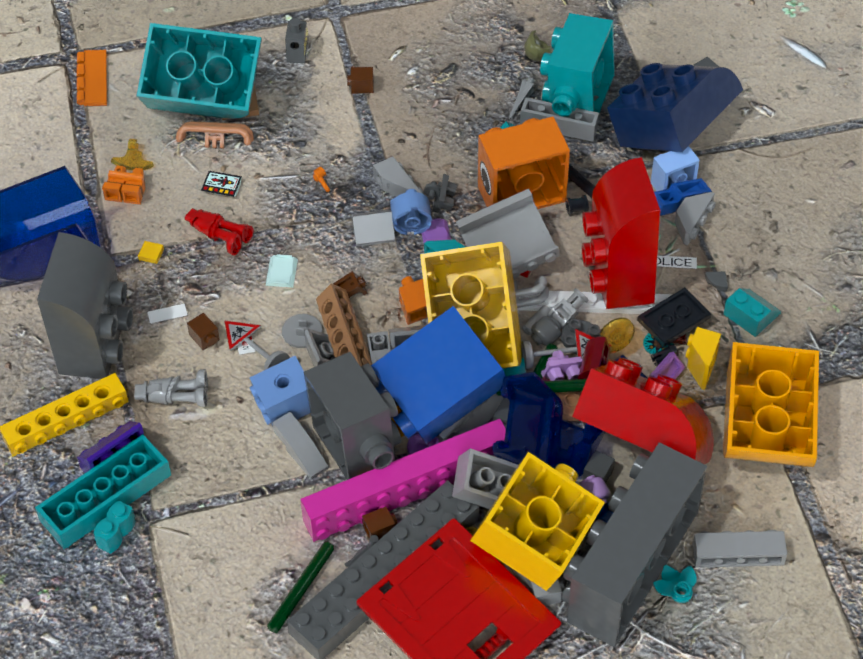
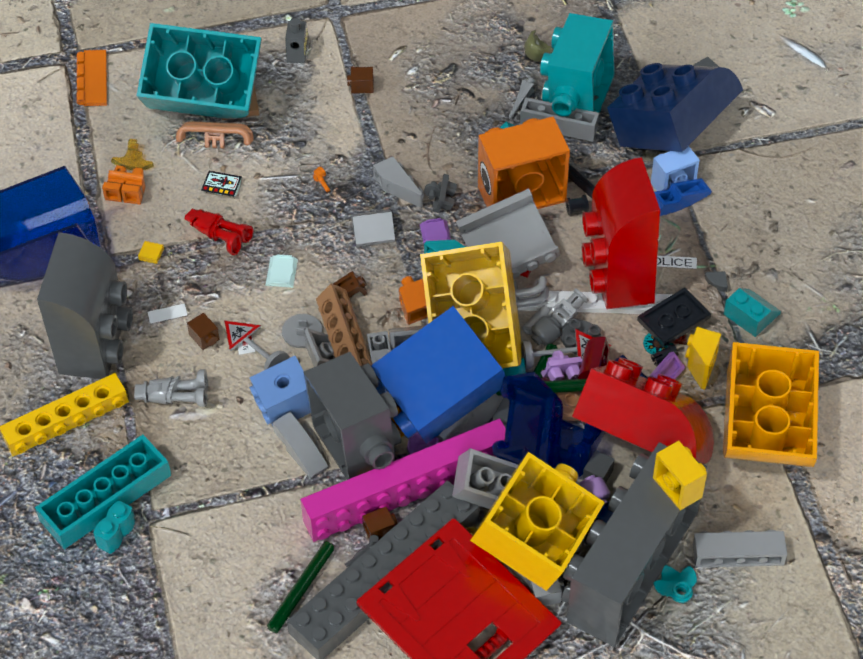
(109, 445): dark purple slope -> none
(411, 212): medium blue brick -> none
(618, 333): clear yellow dish -> none
(679, 475): none -> yellow brick
(693, 214): light grey slope -> none

